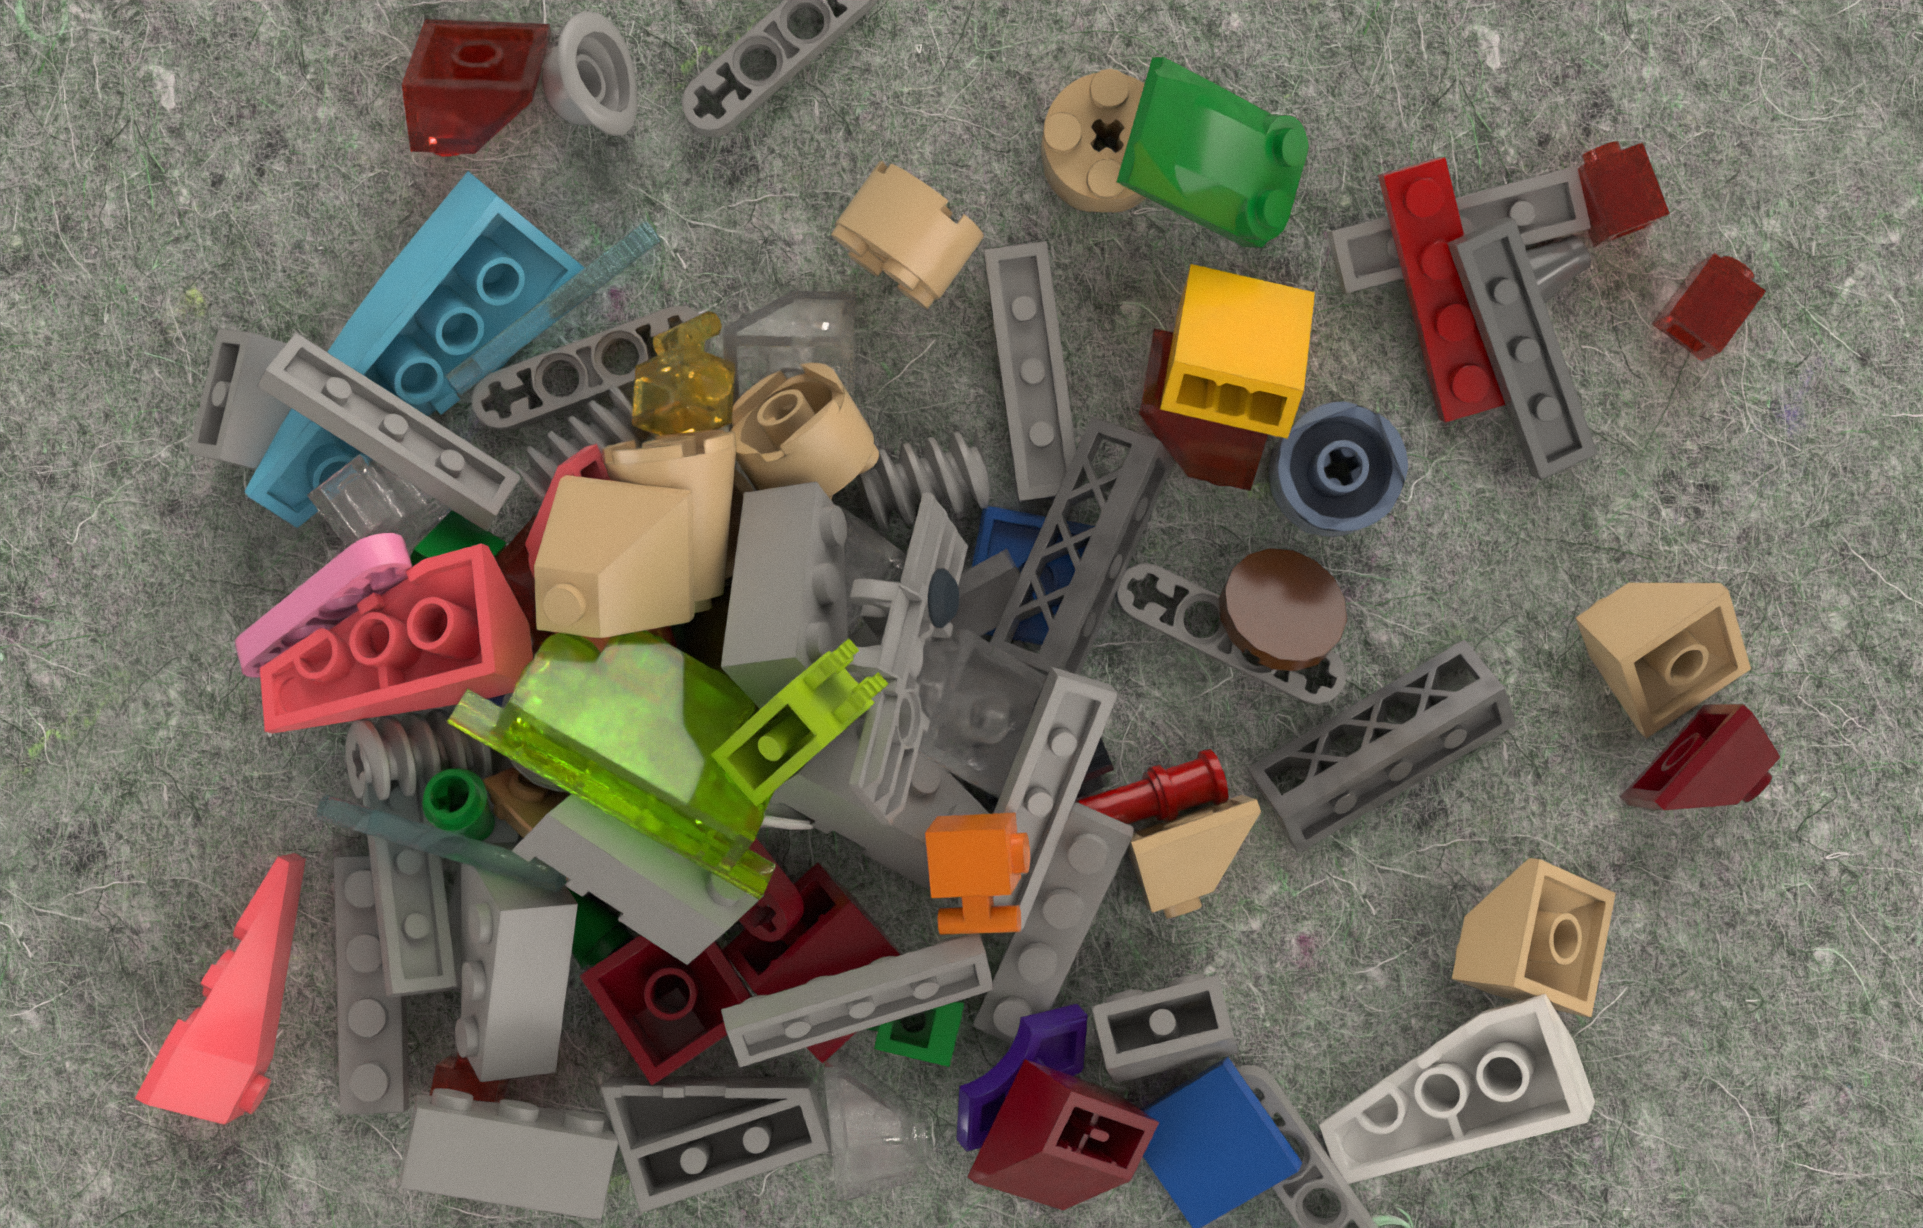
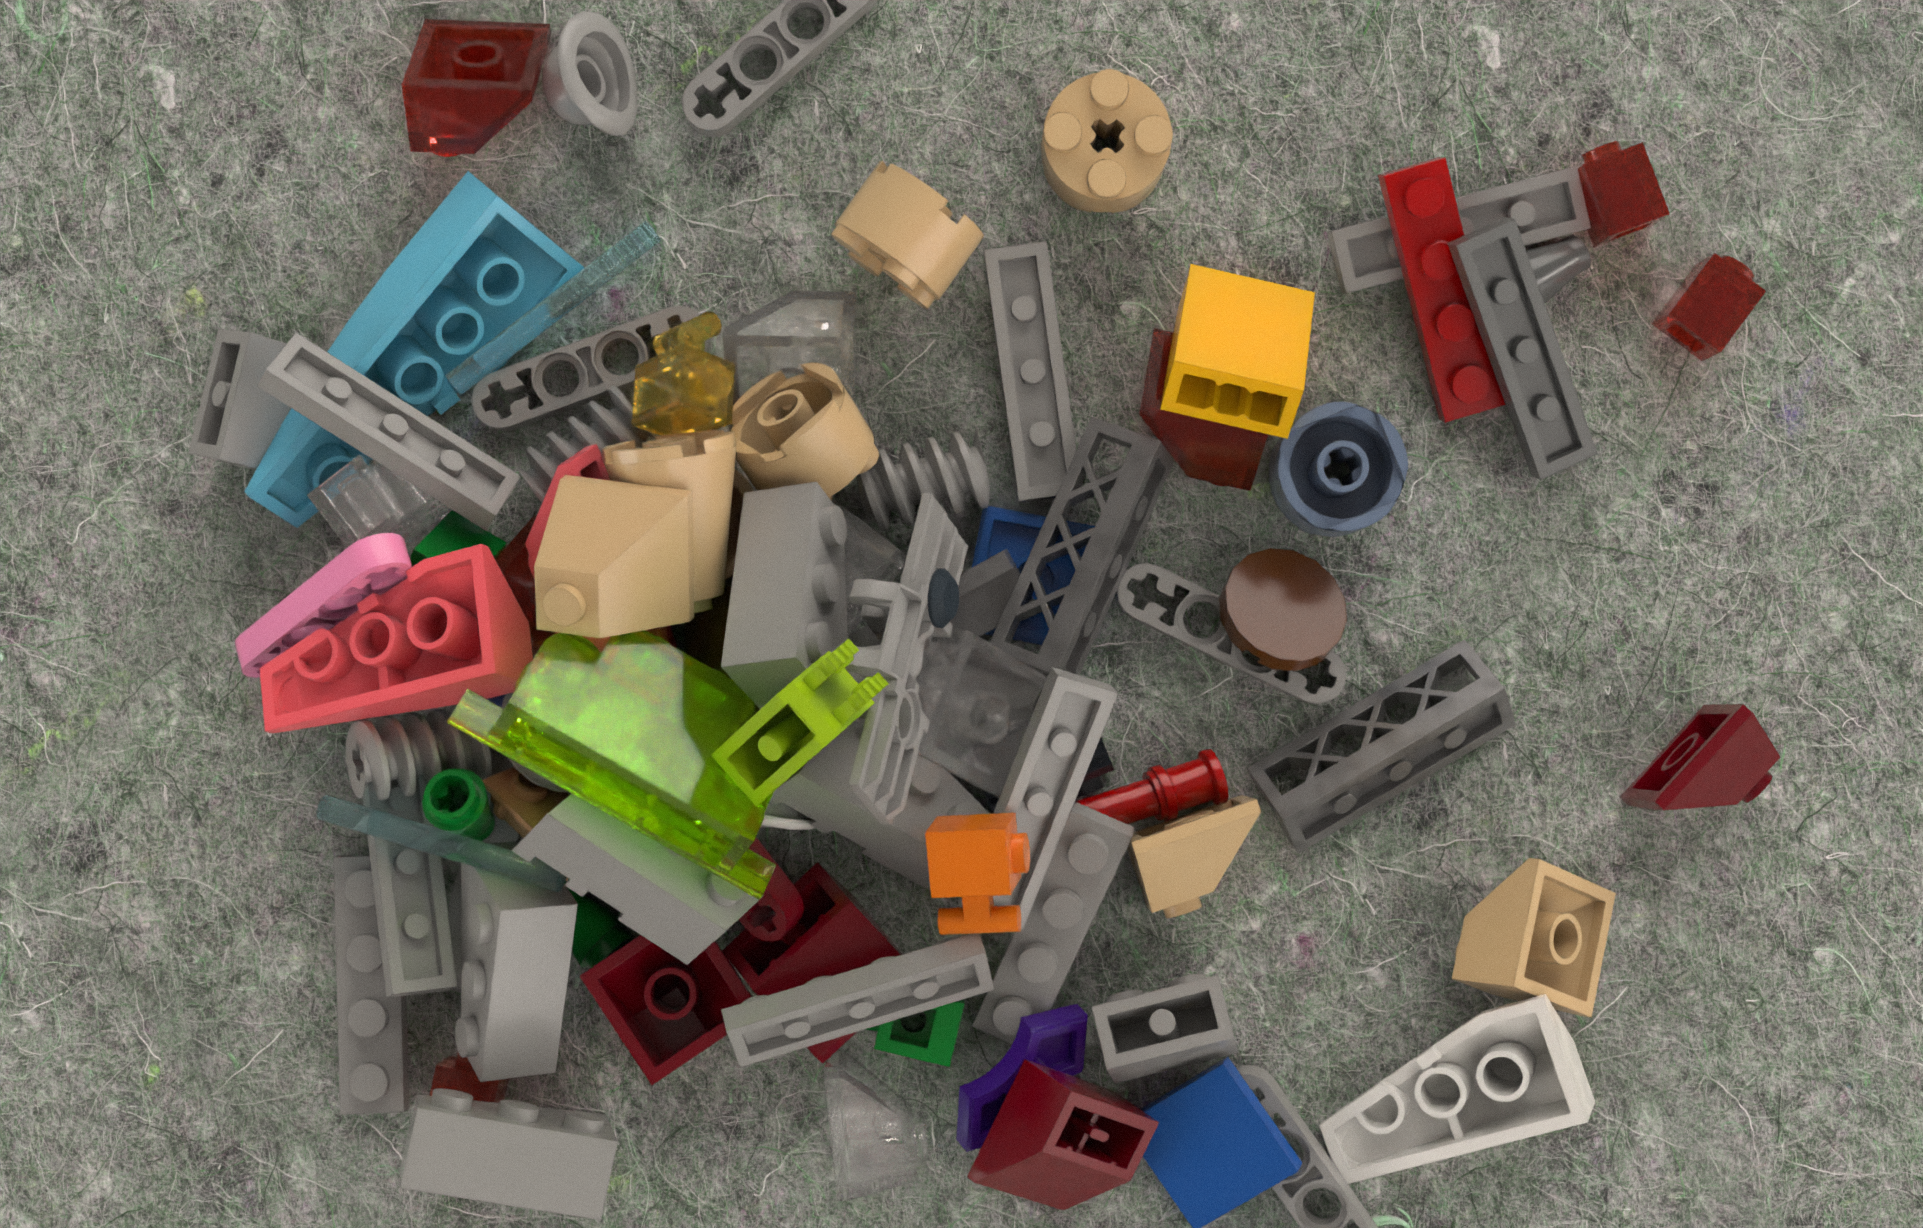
(220, 1054): coral wedge -> none
(711, 1130): light grey wedge -> none
(1213, 156): green slope -> none
(1664, 647): tan slope -> none

